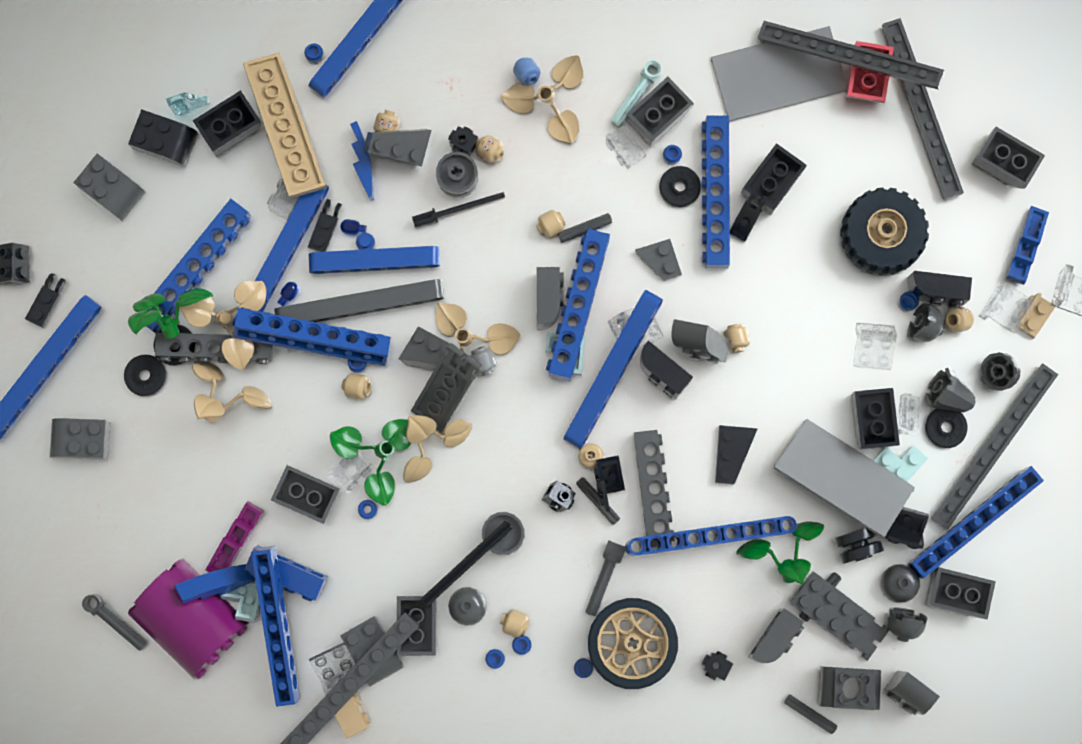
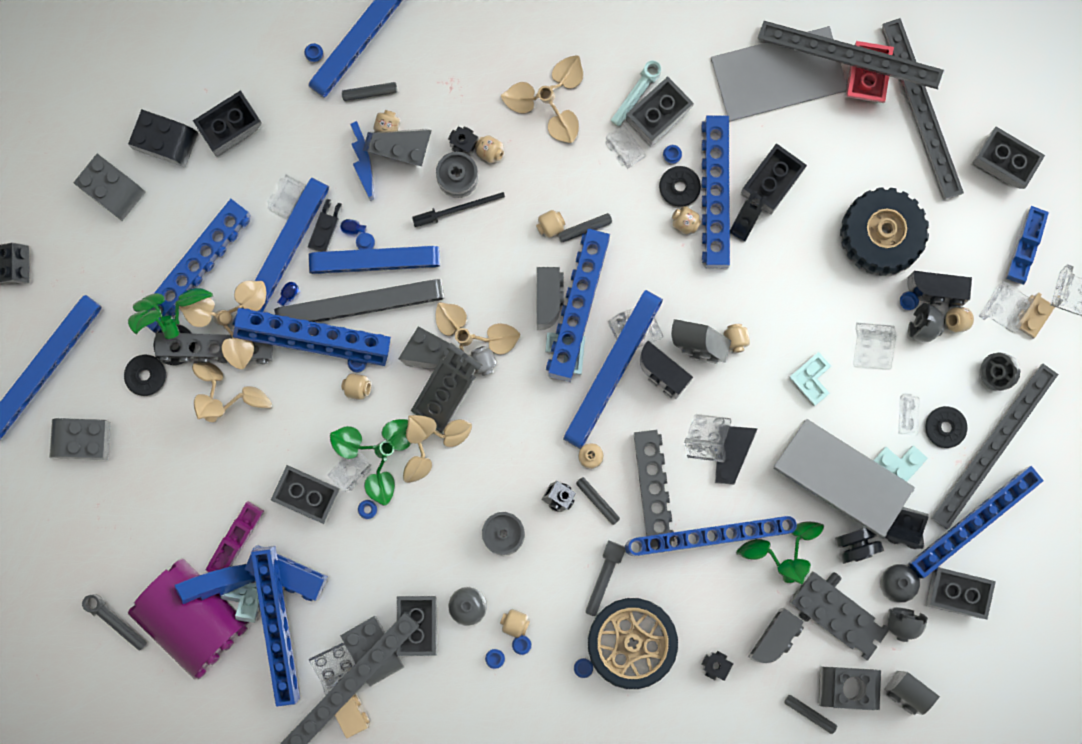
(45, 301): black hinge -> none
(184, 102): clear light blue wing -> none
(284, 125): tan plate -> none
(369, 91): none -> dark grey axle
(466, 563): black axle -> none
(526, 71): medium blue head -> none
(609, 478): black bracket -> none
(661, 259): dark grey wing -> none
(686, 220): none -> tan head
(707, 438): none -> clear bracket
(806, 378): none -> light aqua plate
(875, 418): black brick -> none
(949, 392): dark grey cone -> none

